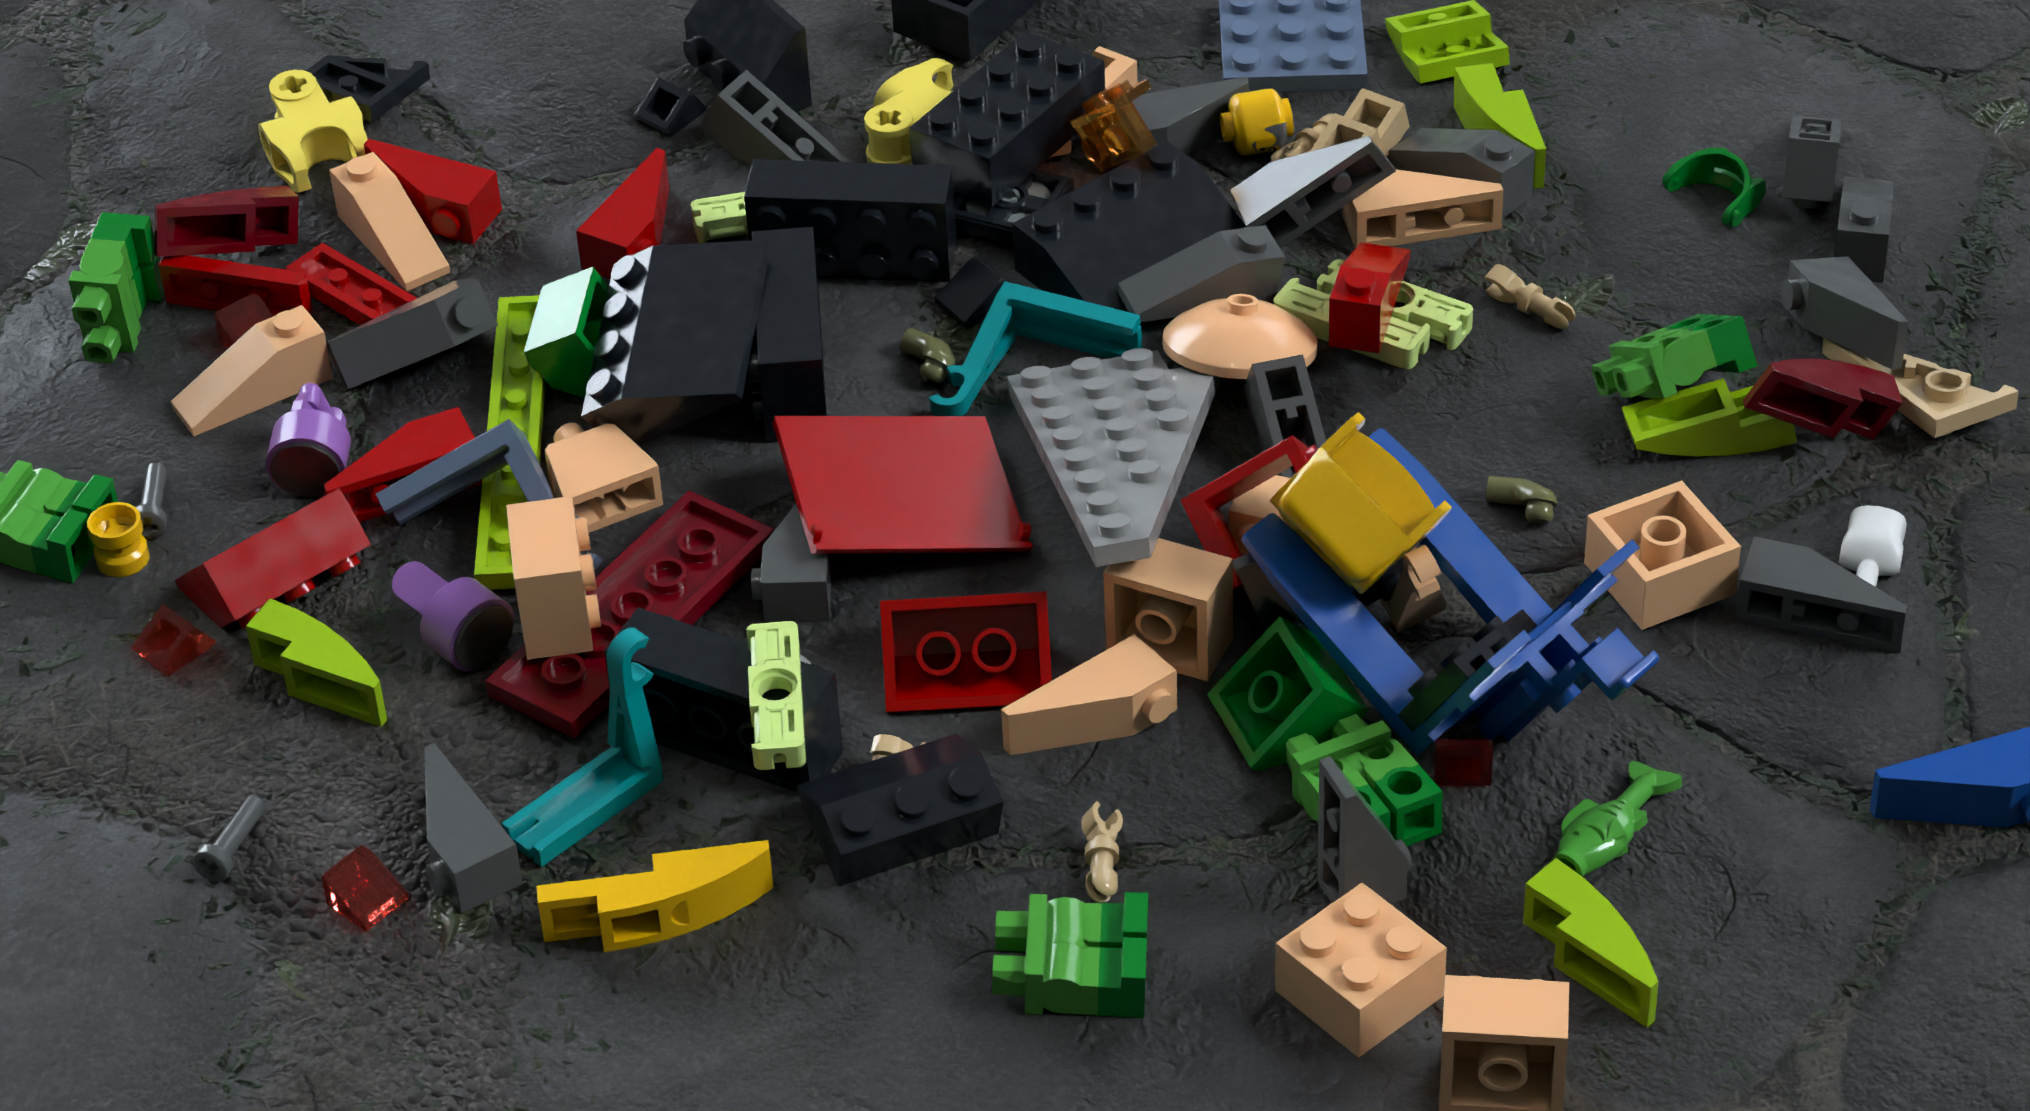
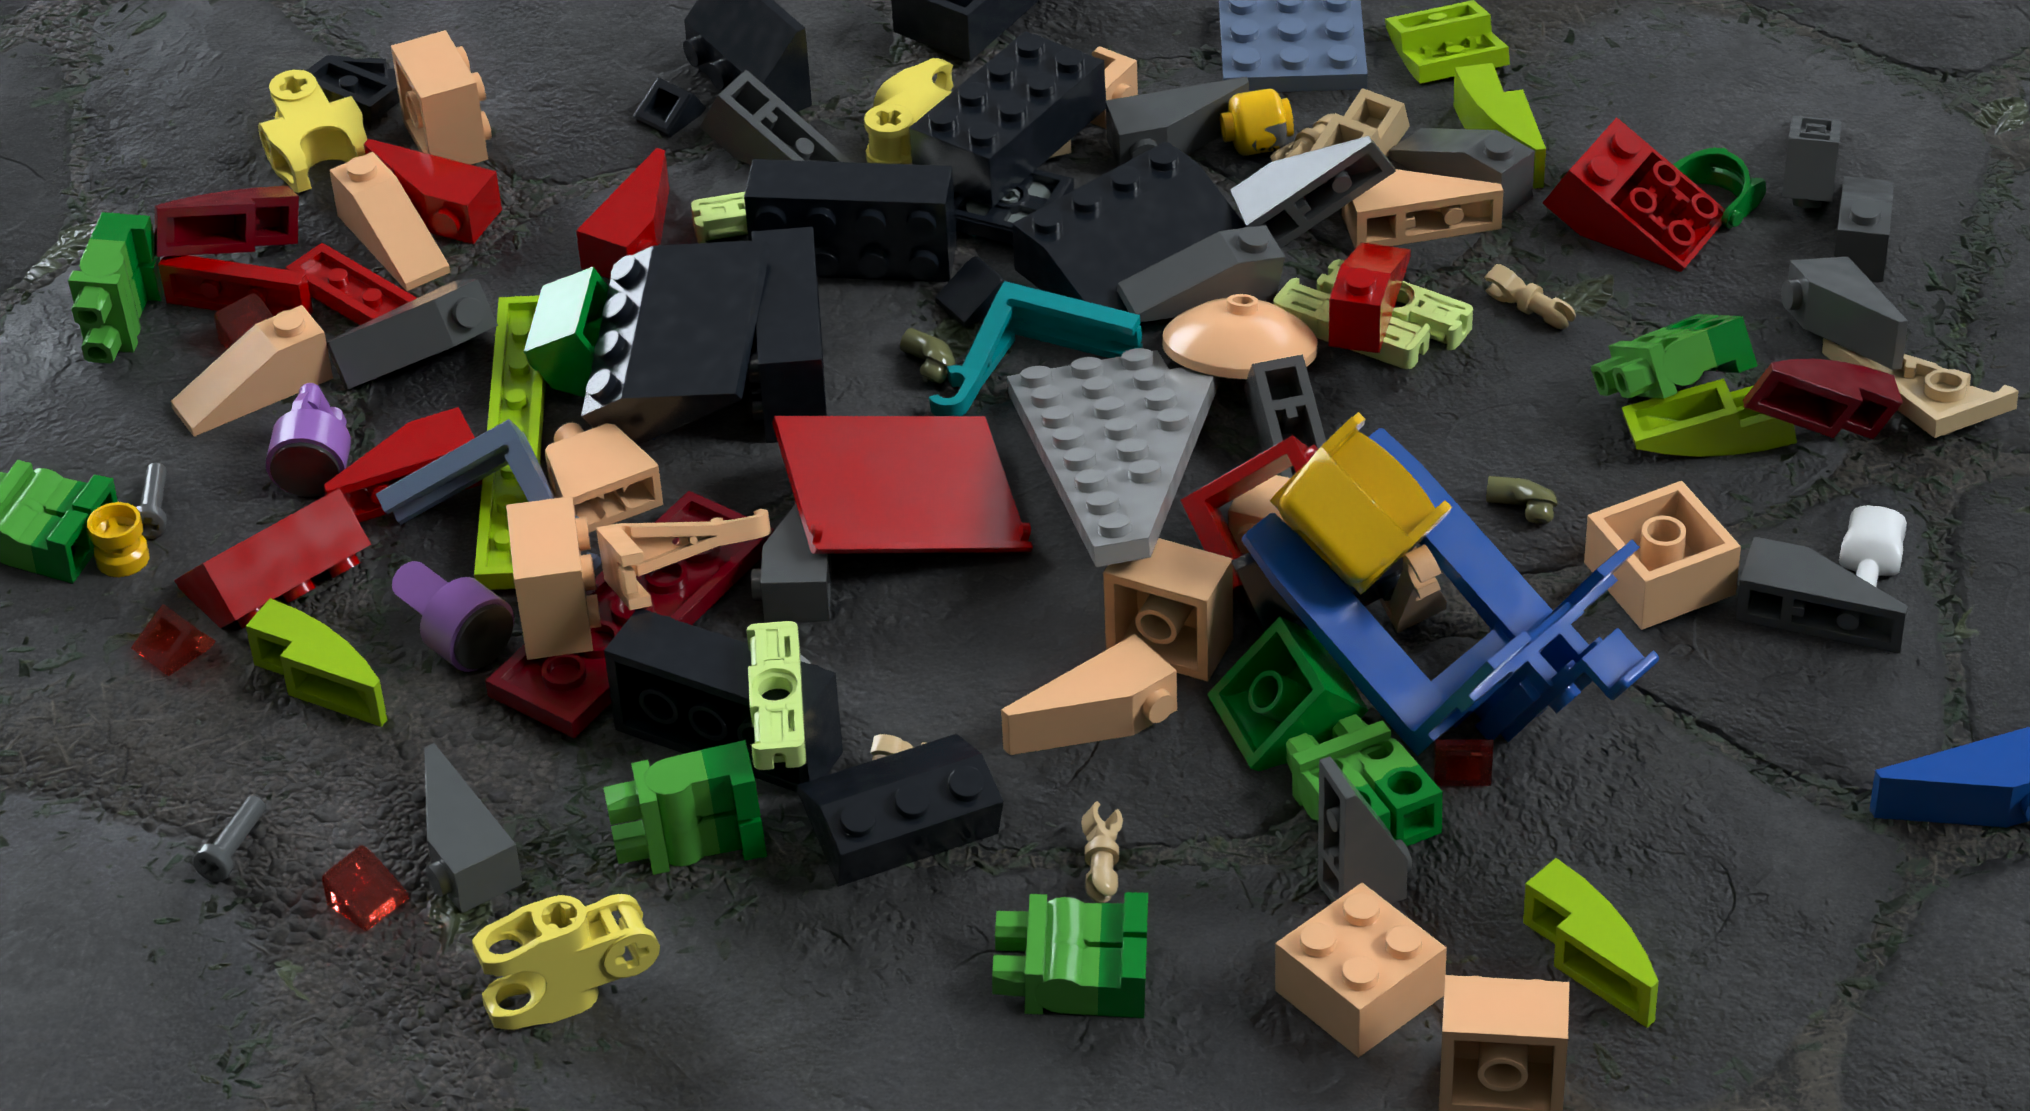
(441, 98): none -> light nougat brick
(562, 956): none -> light yellow piece
(609, 780): teal hinge -> none
(644, 547): none -> light nougat hinge
(649, 907): yellow slope -> none
(687, 809): none -> bright green hips
(964, 650): red slope -> none
(1112, 125): clear orange bracket -> none
(1435, 688): black wing -> none
(1602, 832): bright green animal -> none
(1635, 201): none -> red slope

